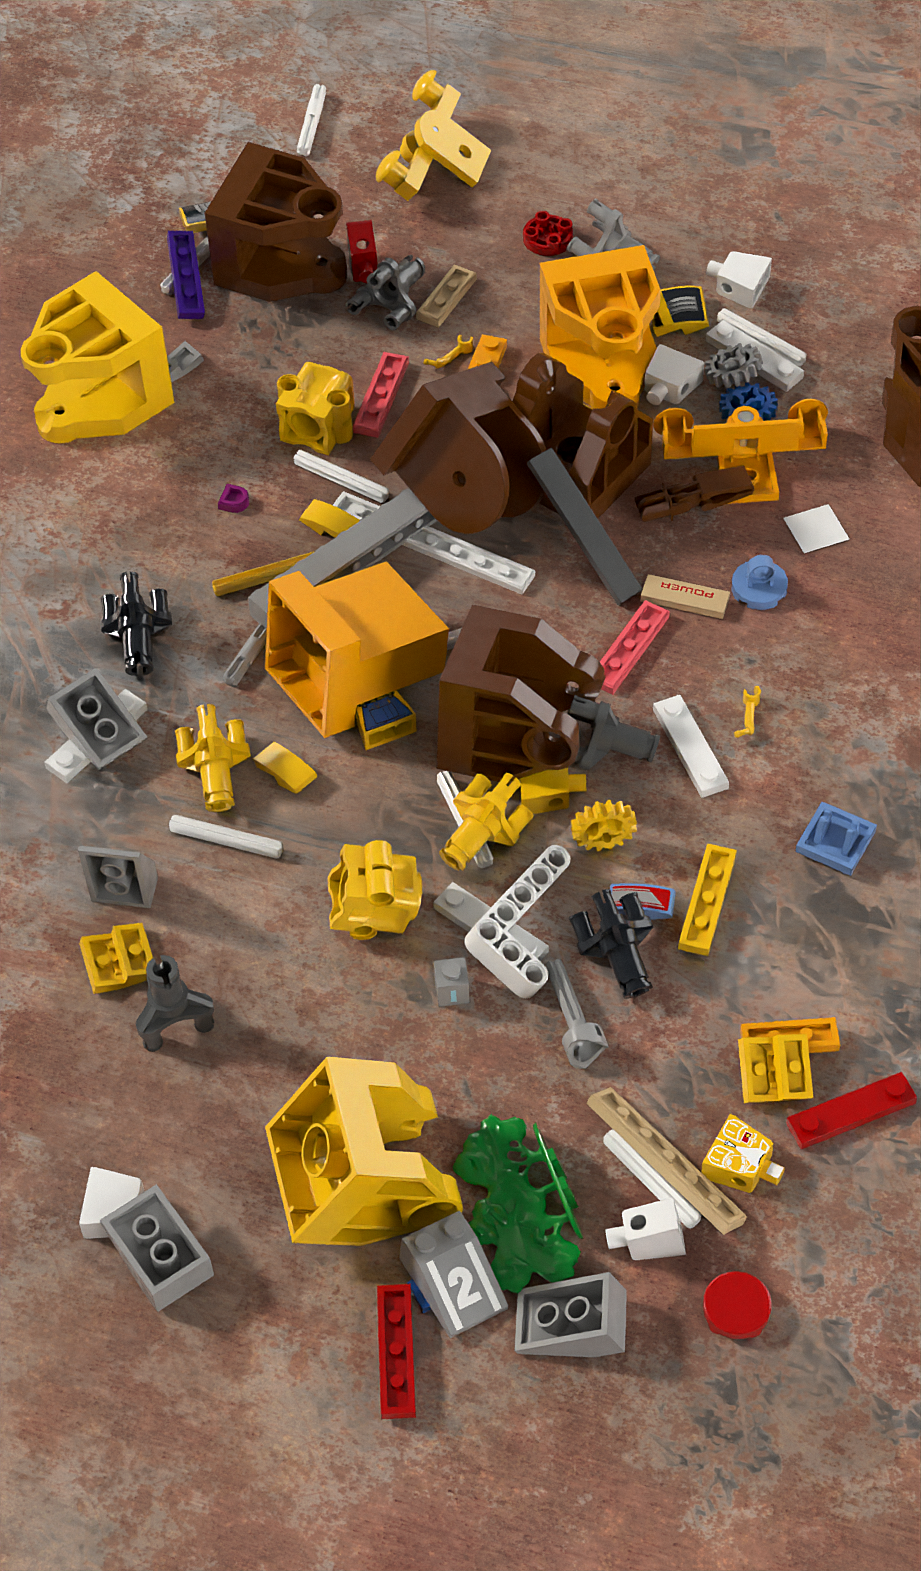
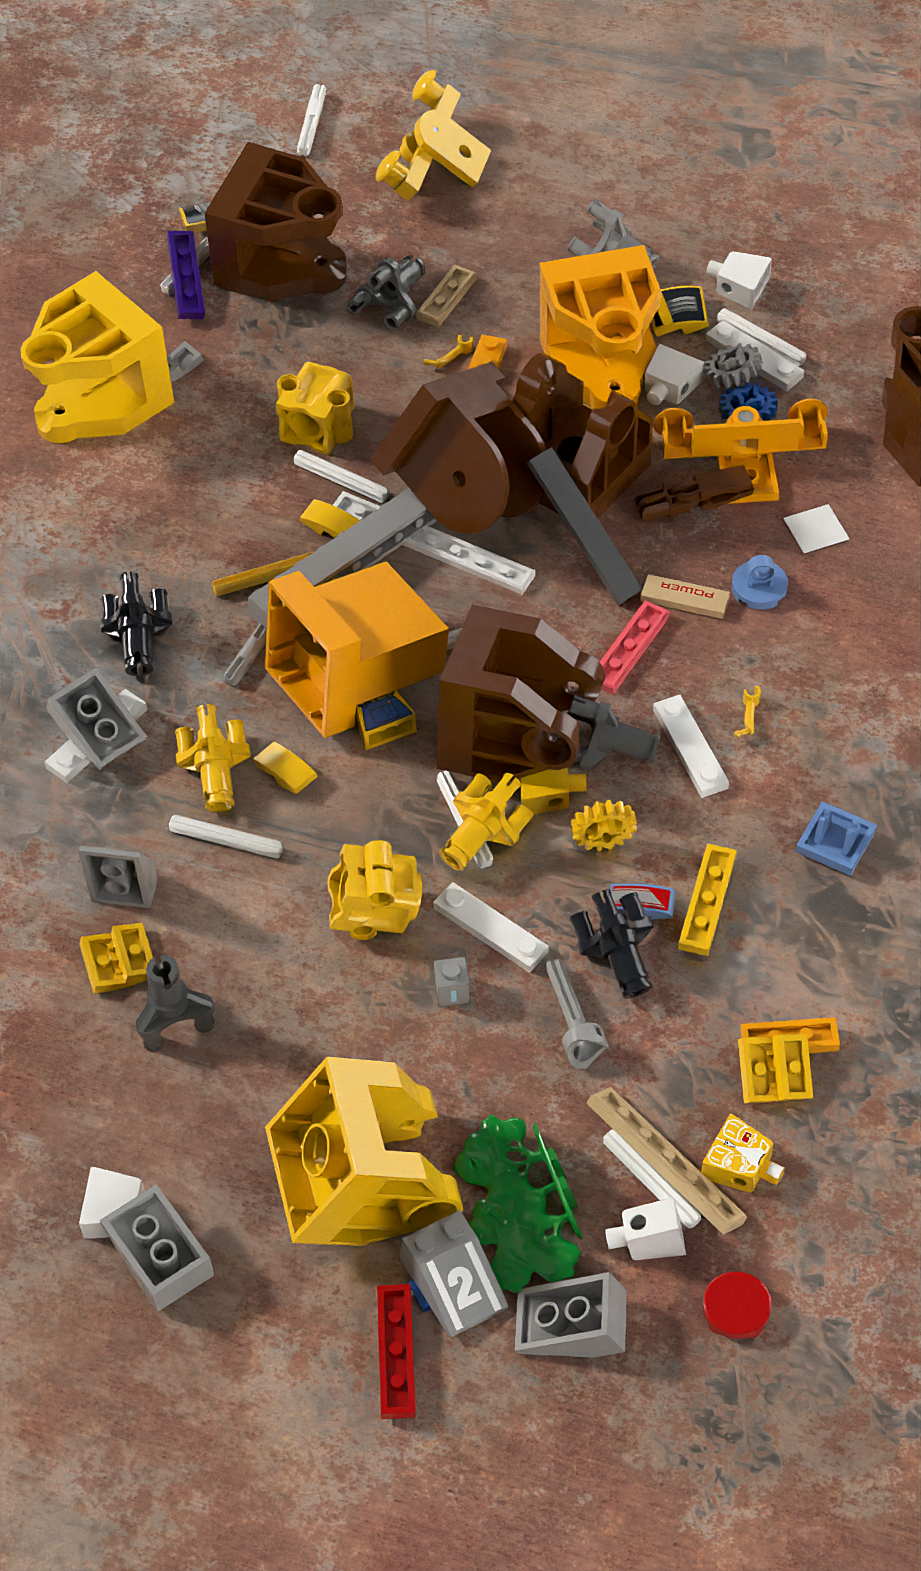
(233, 499): magenta tile -> none
(361, 261): red torso -> none
(380, 394): coral tile -> none
(500, 942): white beam -> none
(547, 234): red tile -> none
(851, 1110): red plate -> none

